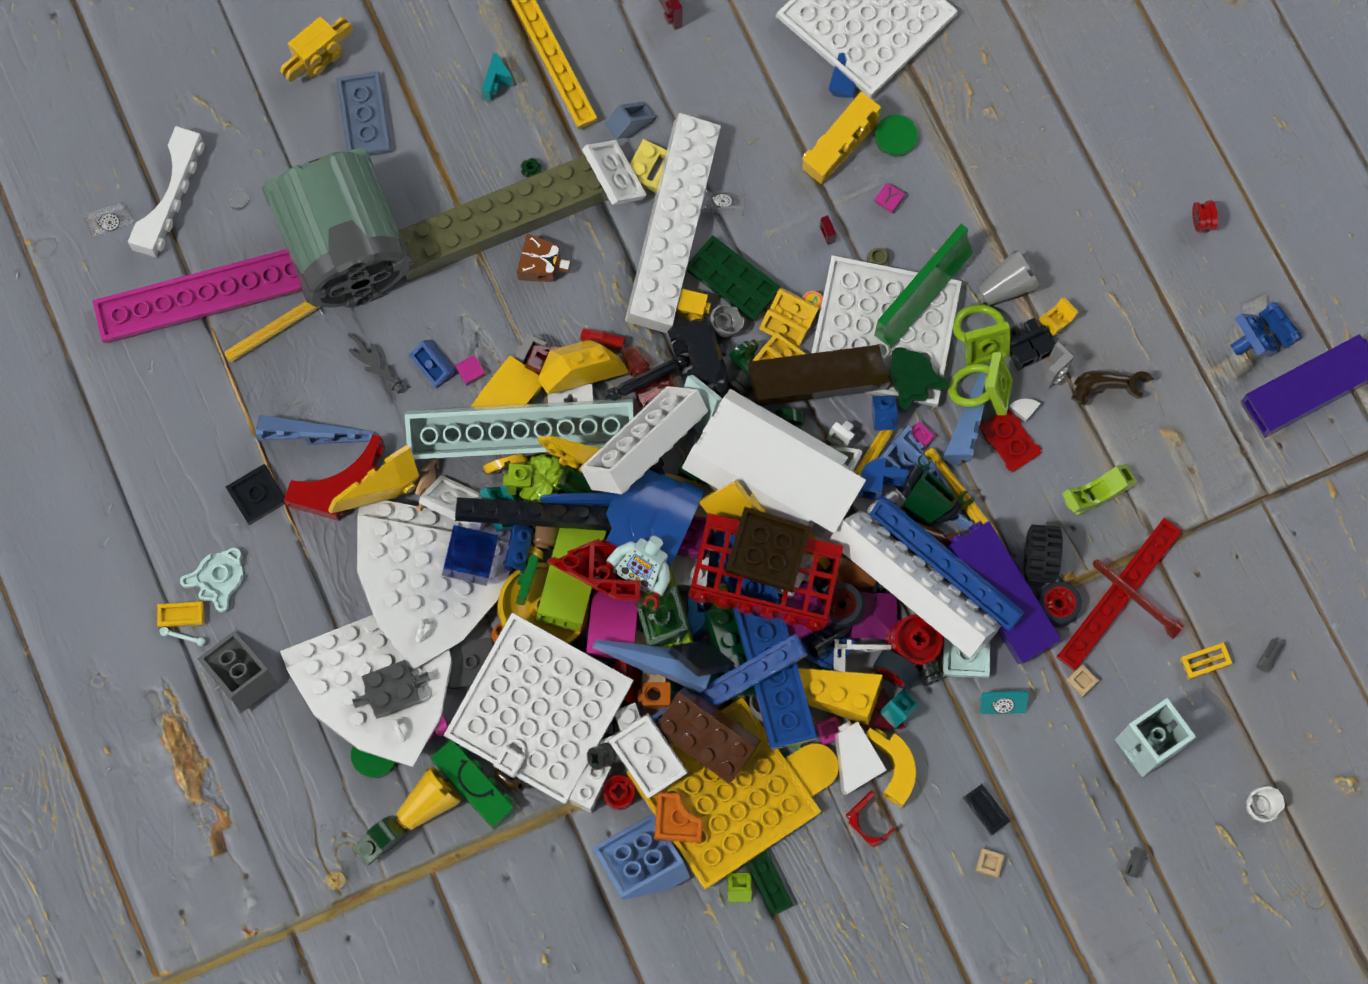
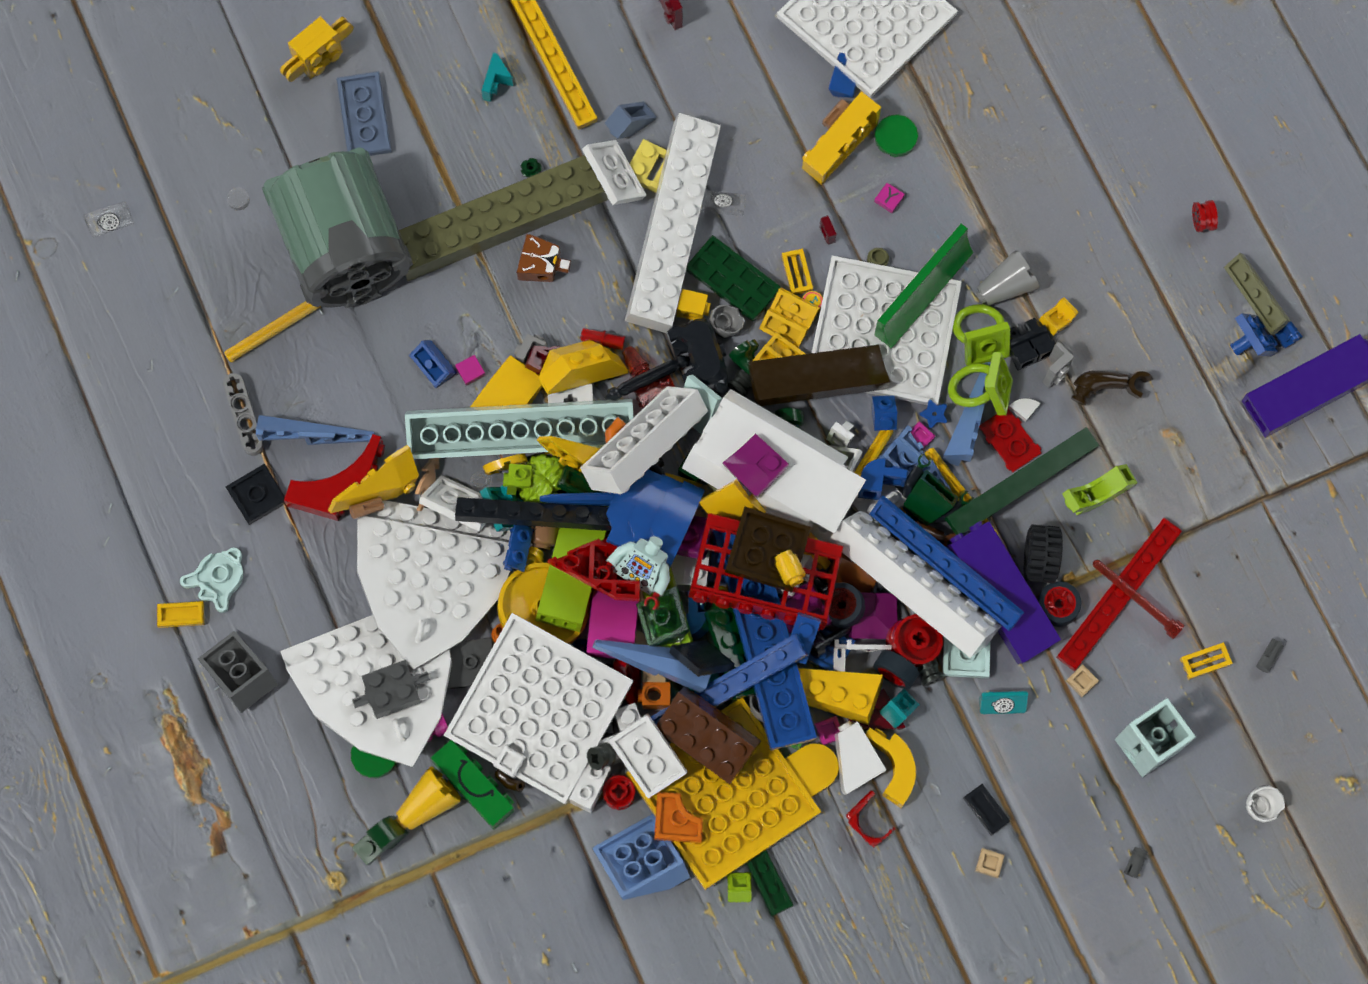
(150, 232): white arch -> none
(164, 631): light aqua hinge -> none
(195, 296): dark pink plate -> none
(242, 414): none -> light grey beam
(365, 508): none -> medium nougat piece
(374, 359): dark grey piece -> none
(470, 555): clear blue piece -> none
(525, 580): green plate -> none
(614, 428): none -> orange arm
(756, 465): none -> magenta plate
(790, 568): none -> yellow brick
(801, 289): none -> yellow tile
(806, 628): none -> blue plate
(835, 113): none -> medium nougat piece
(912, 376): dark green tile -> none
(933, 407): none -> blue plate
(1022, 481): none -> dark green tile
(1257, 294): none -> olive tile

